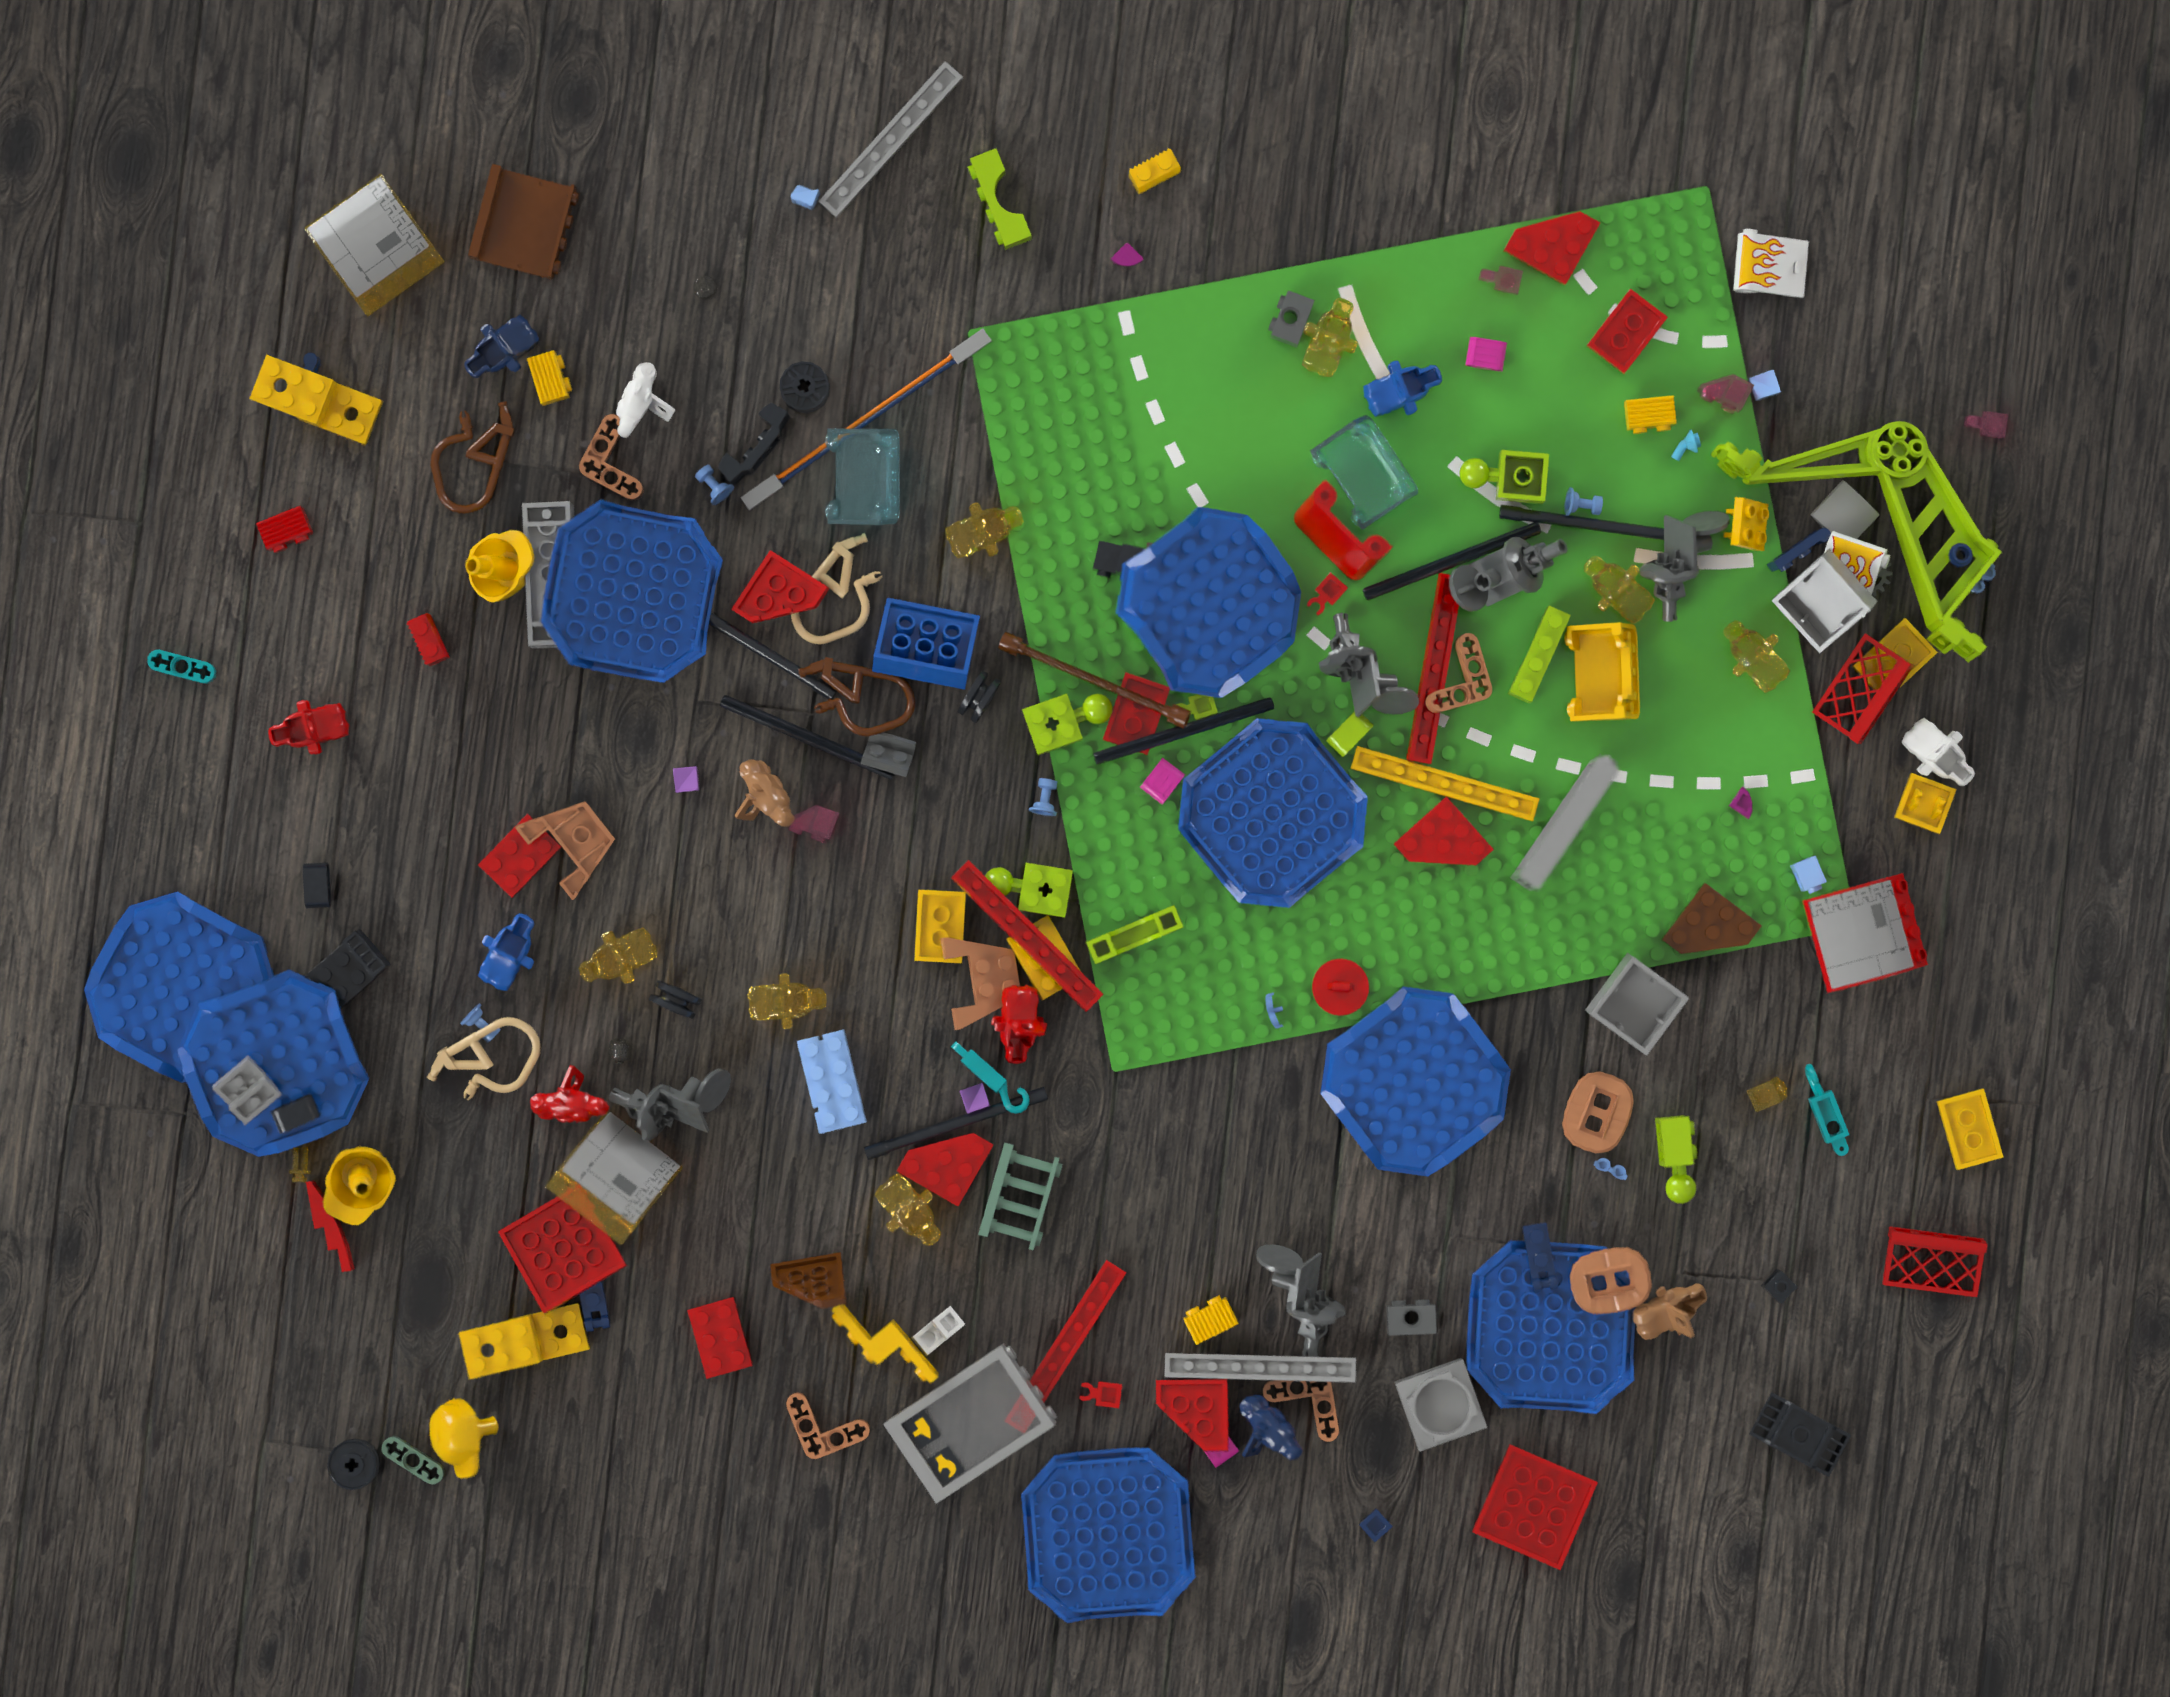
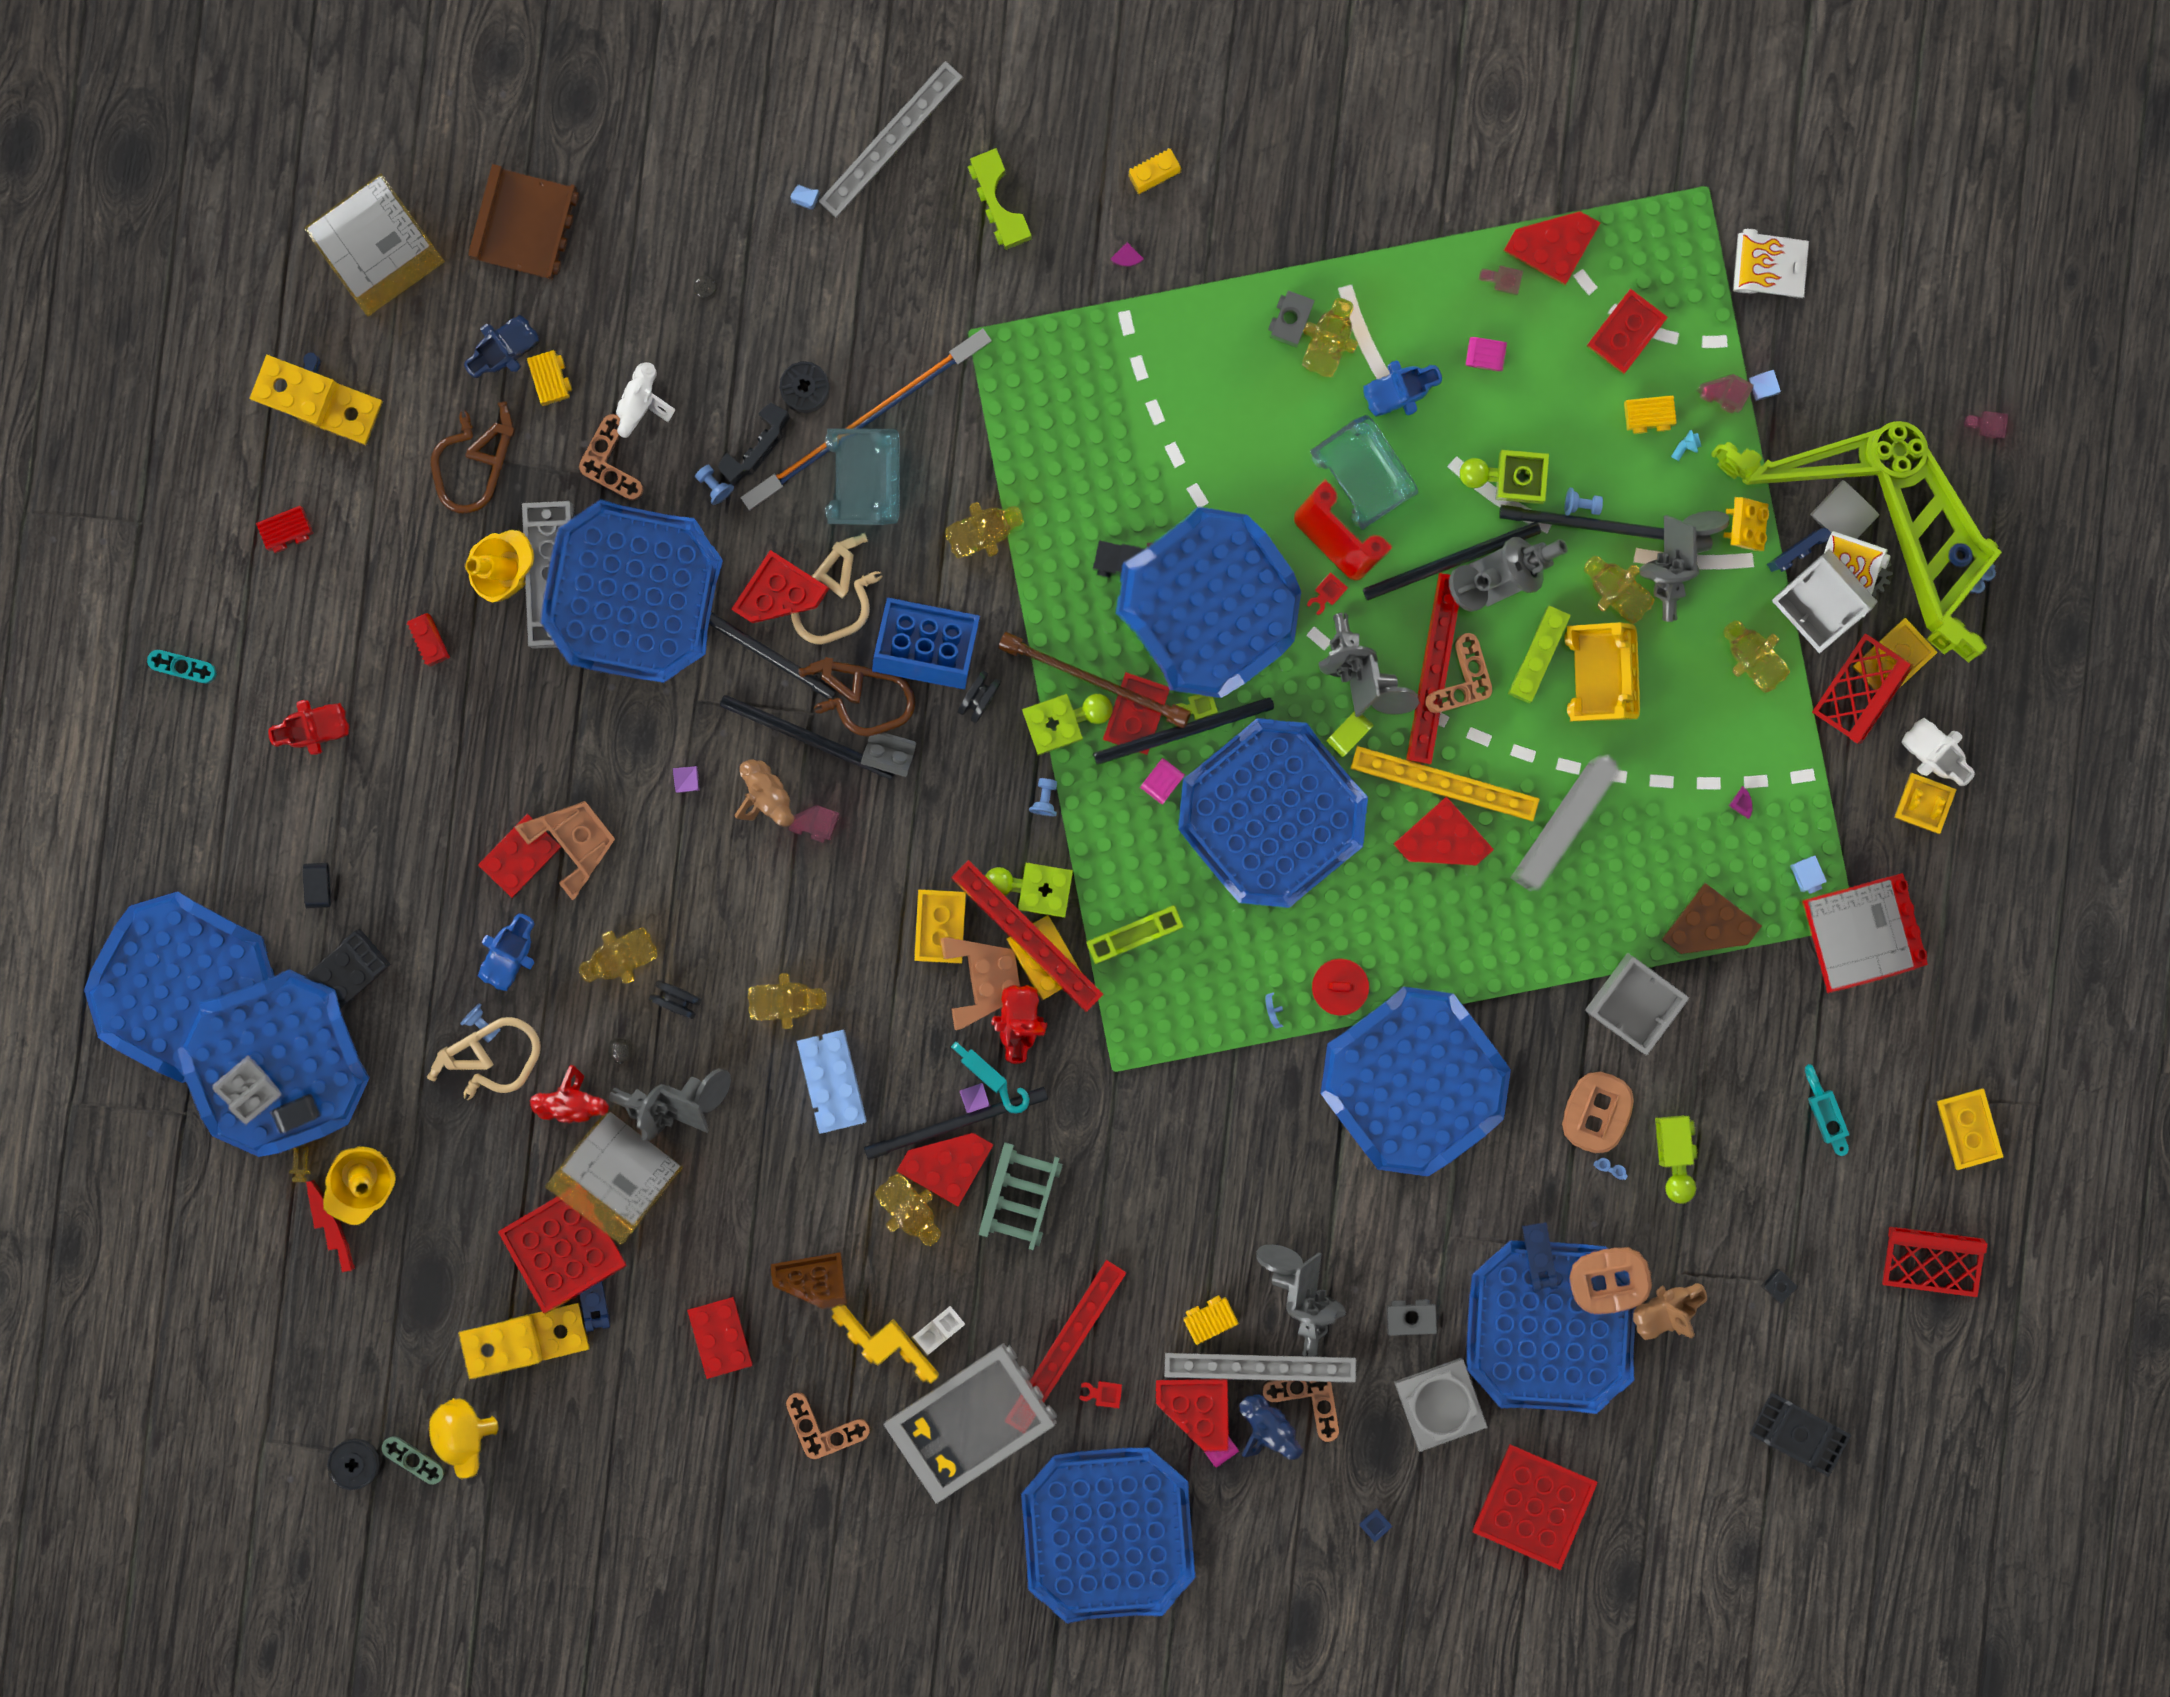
(1767, 1094): clear yellow bracket -> none

